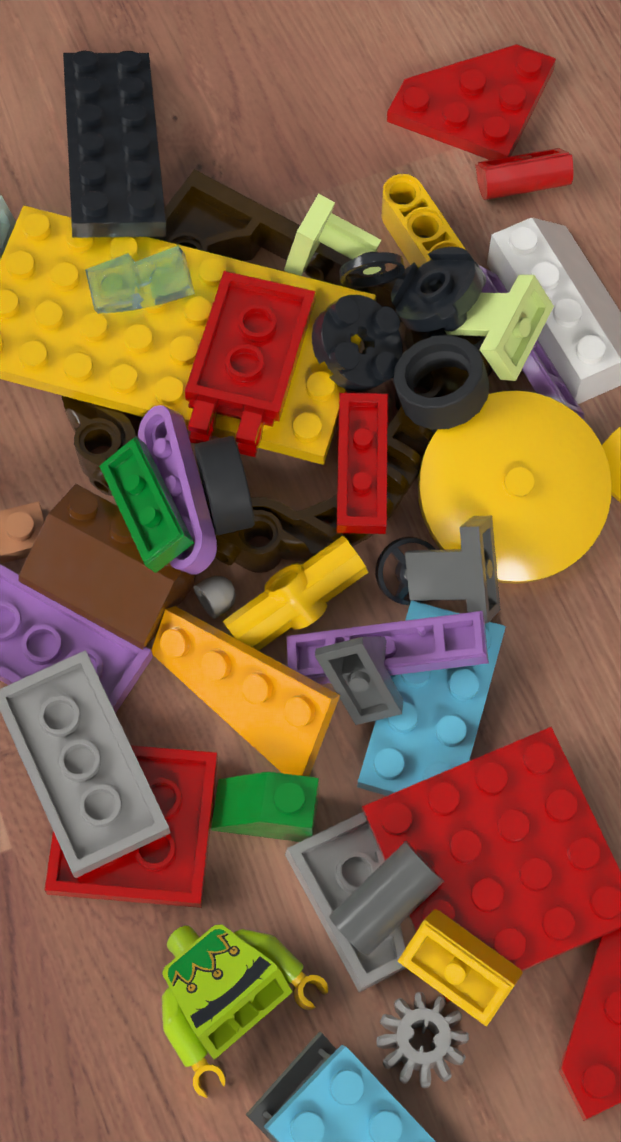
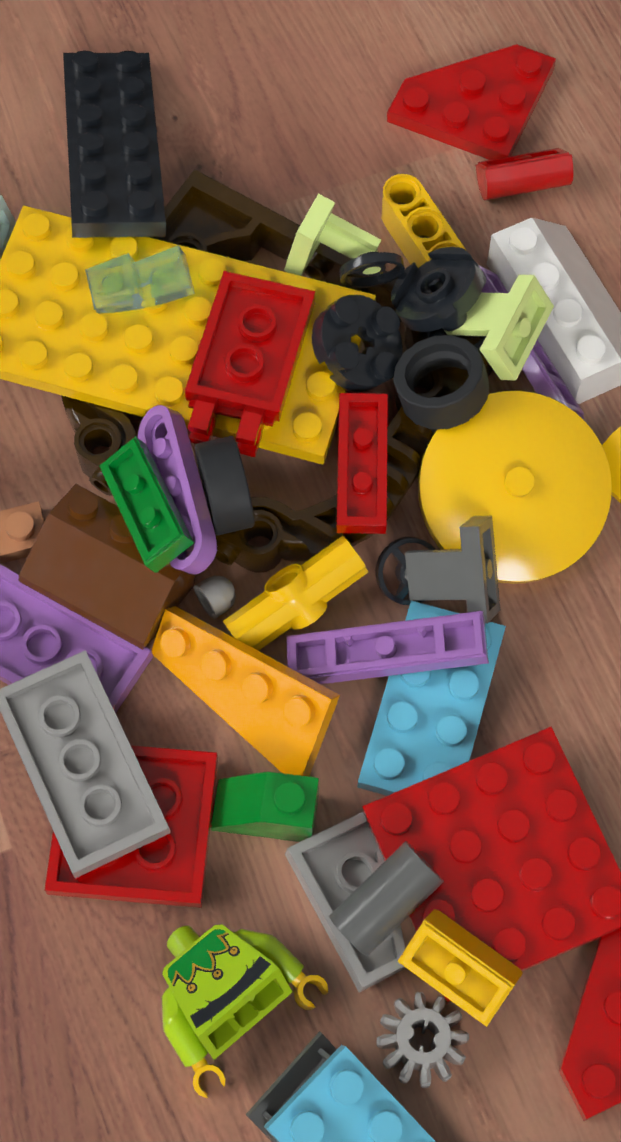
(361, 678): dark grey slope -> none

